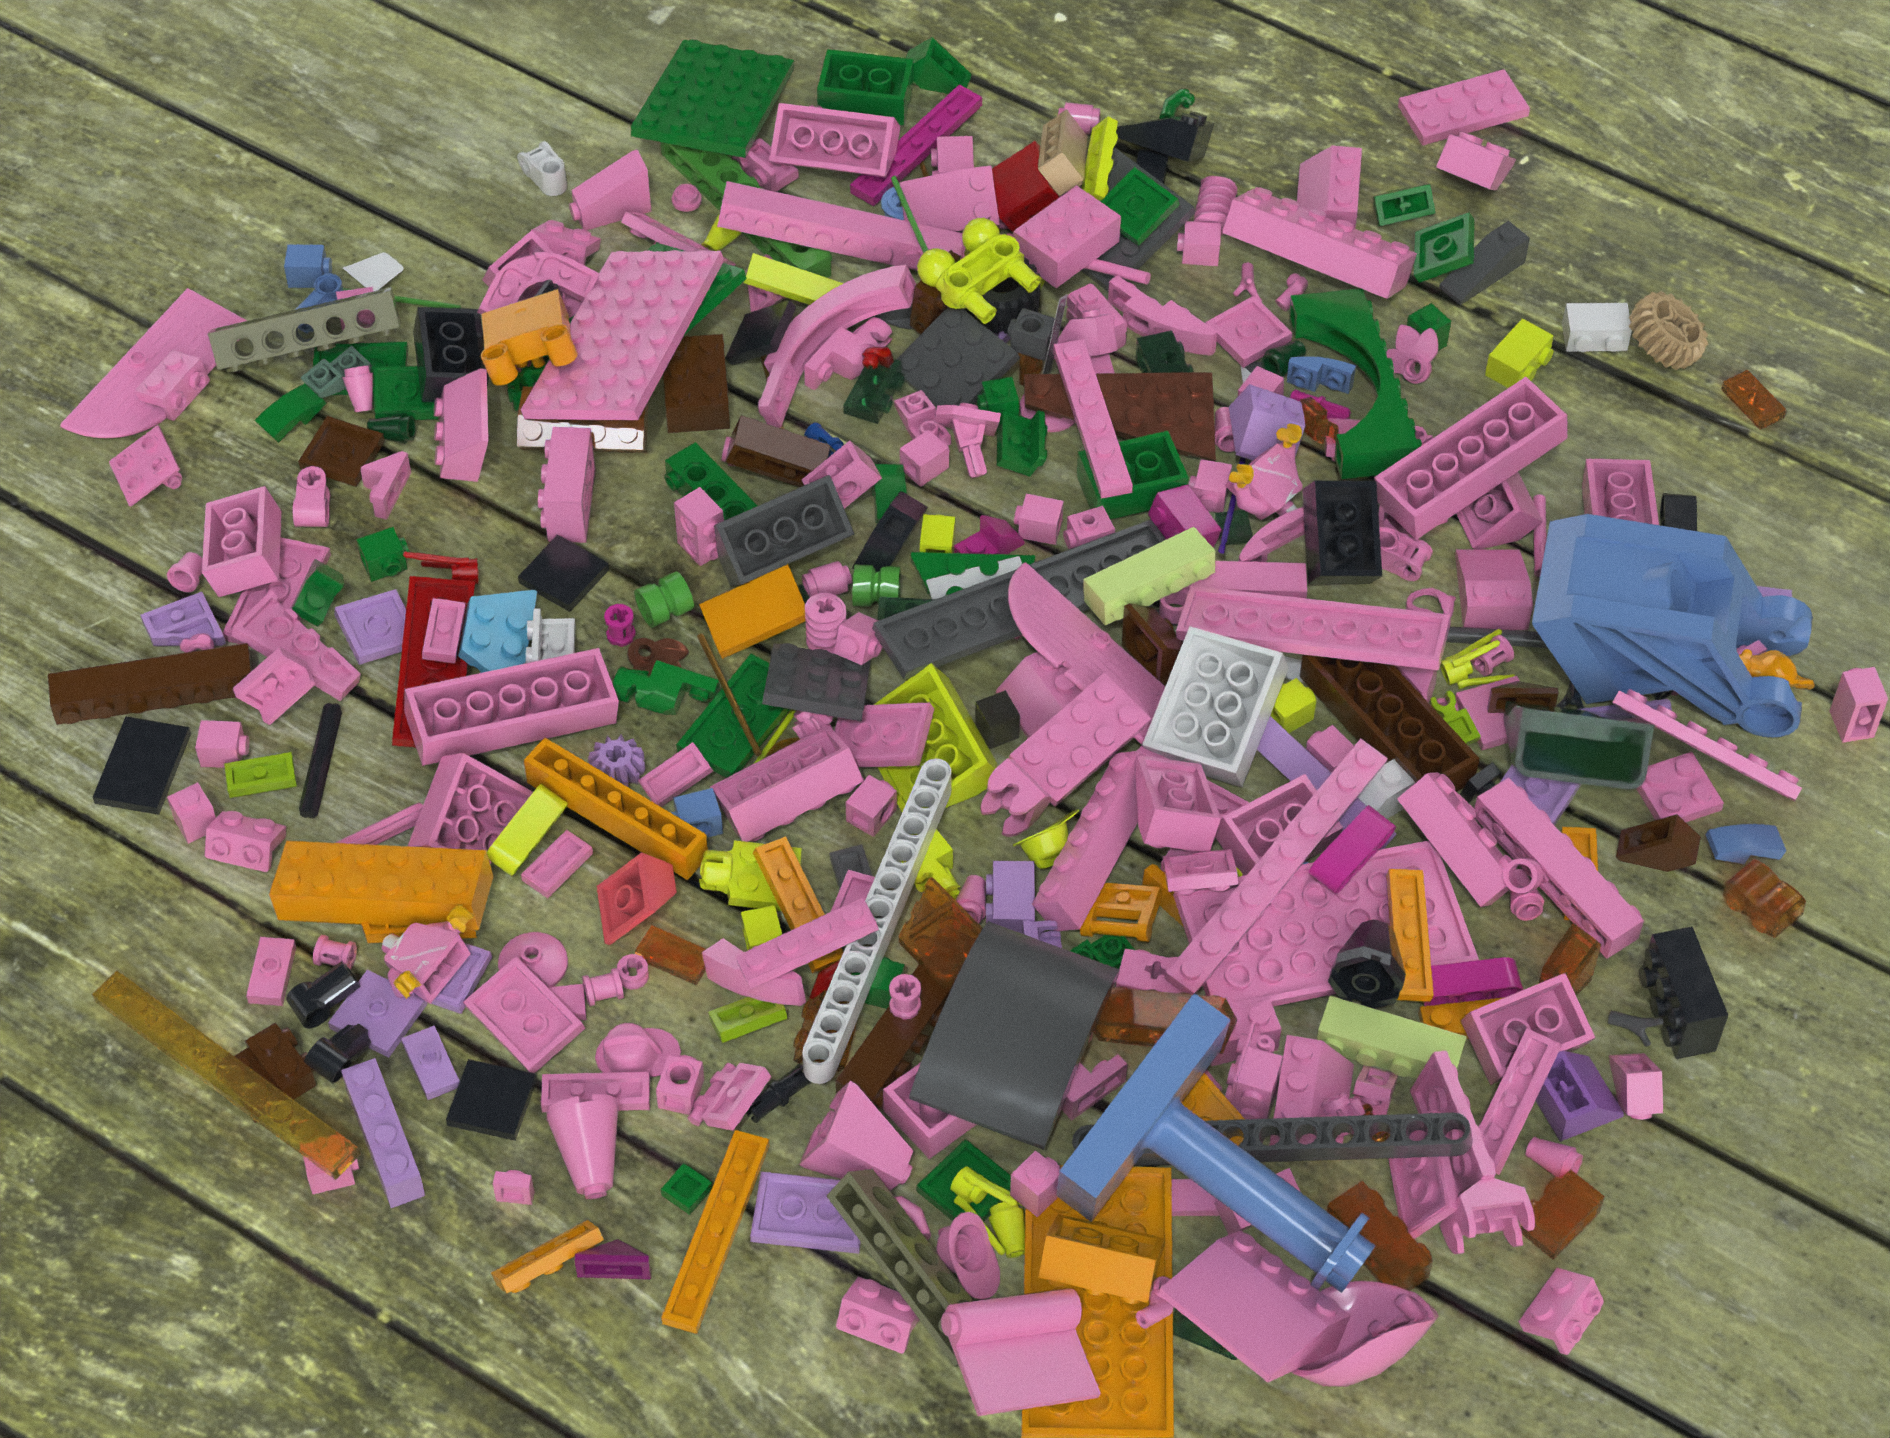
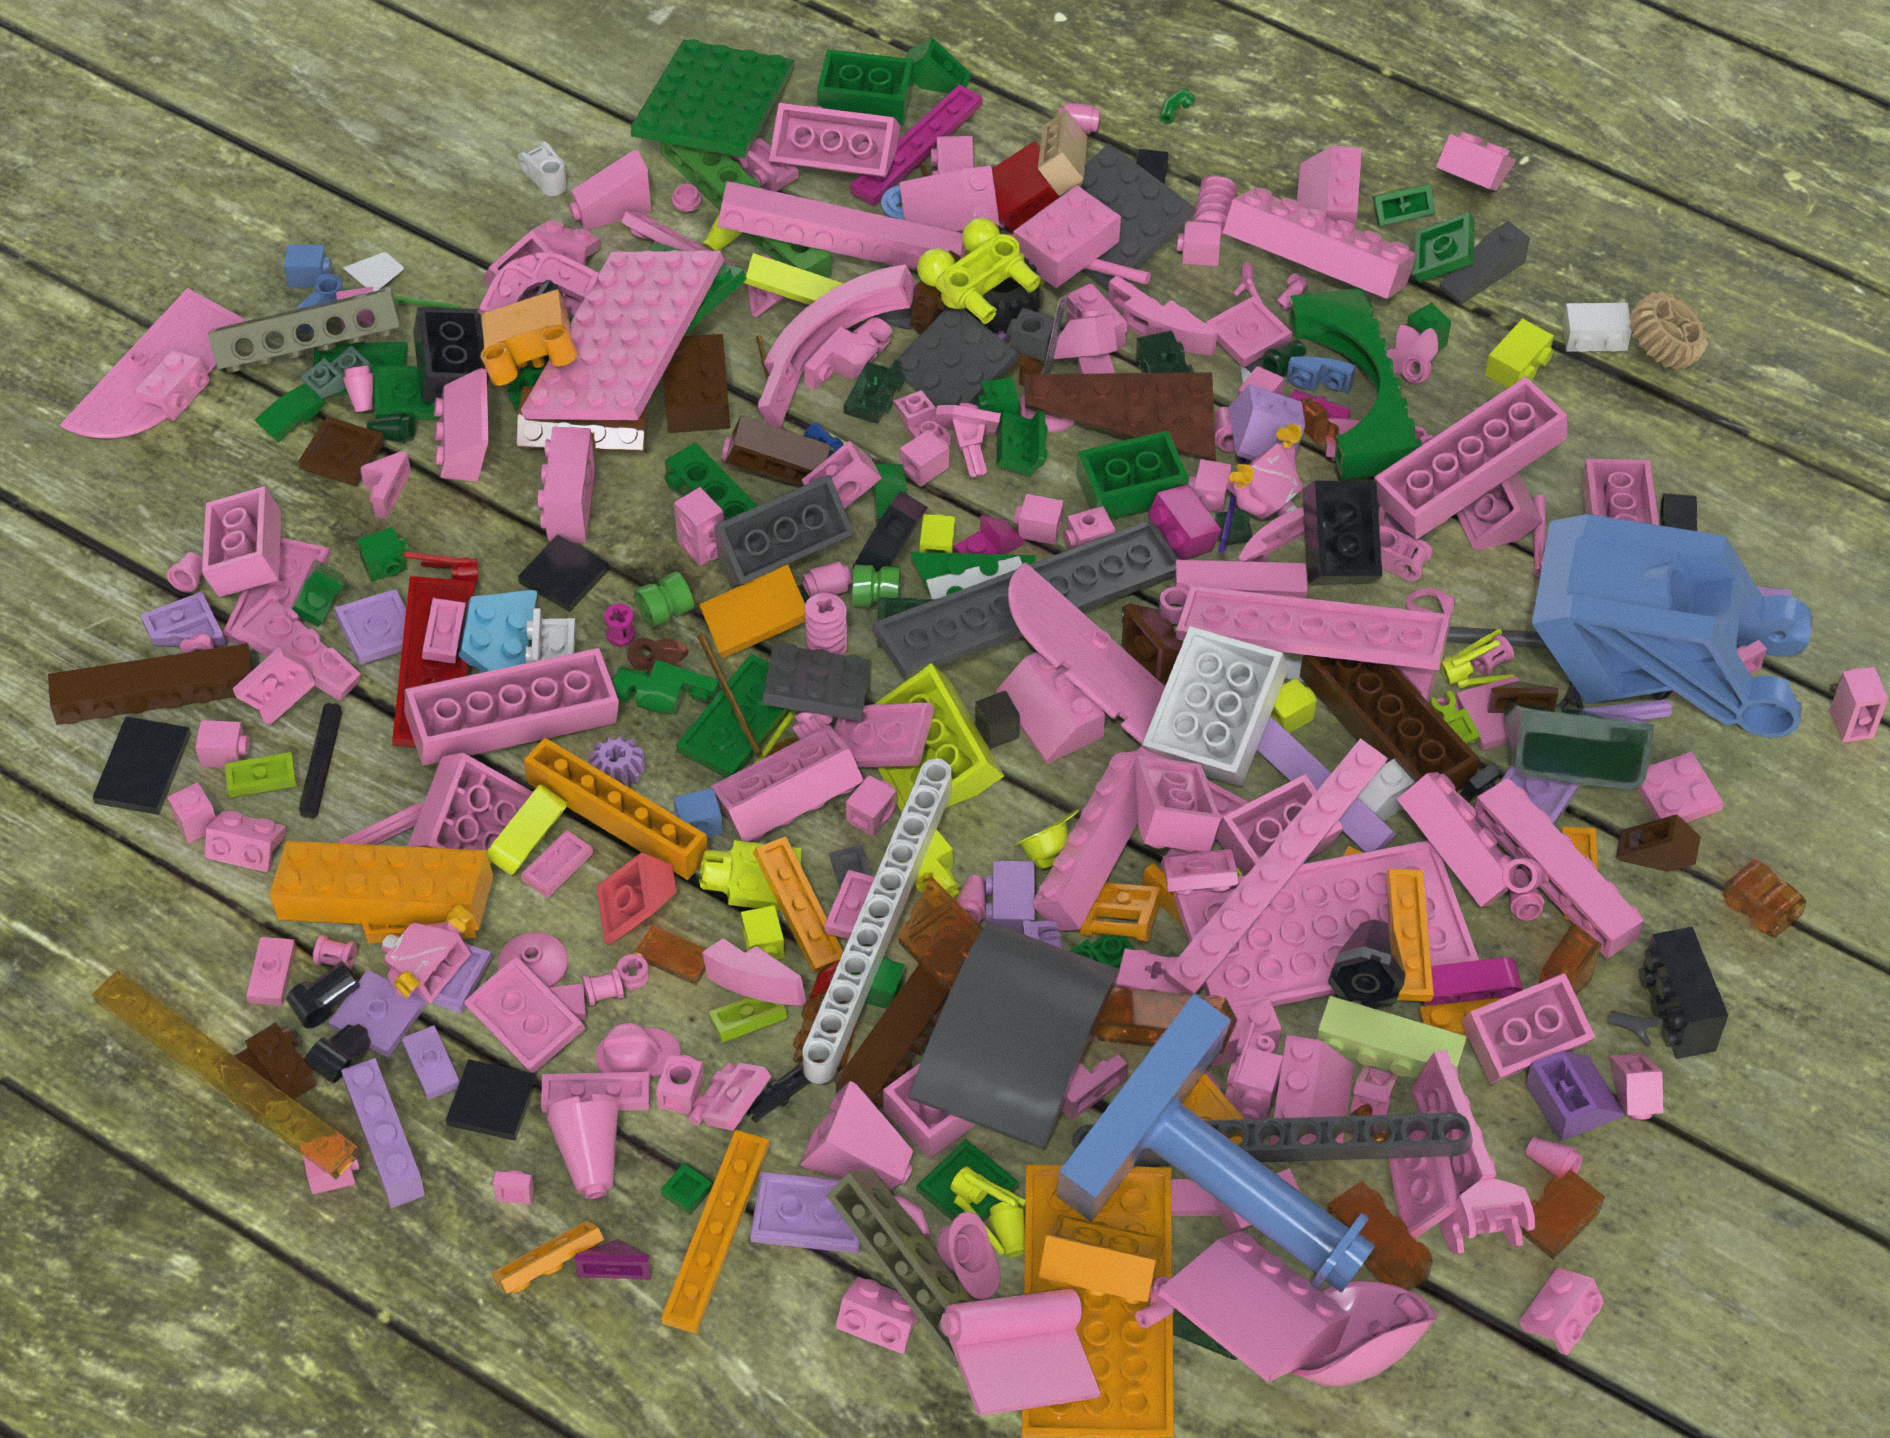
(146, 466): bright pink hinge -> none
(311, 499): bright pink piece -> none
(675, 775): bright pink tile -> none
(760, 332): black tile -> none
(806, 943): bright pink plate -> none
(857, 639): bright pink brick -> none
(877, 355): red arm -> none
(905, 996): bright pink bush -> none
(909, 214): bright green piece -> none
(1035, 1183): bright pink brick -> none
(1063, 754): bright pink hinge -> none
(1092, 419): bright pink plate -> none
(1099, 158): neon yellow plate -> none
(1140, 204): green plate -> none
(1149, 575): yellowish green brick -> none
(1176, 136): black slope -> none
(1329, 747): bright pink brick -> none
(1342, 1106): bright pink gear -> none
(1352, 849): dark pink beam -> none
(1463, 107): bright pink plate -> none
(1493, 589): bright pink slope -> none
(1517, 1095): bright pink plate -> none
(1696, 737): bright pink plate -> none
(1741, 841): medium blue slope -> none
(1753, 399): clear orange plate -> none
(1774, 664): light orange animal -> none

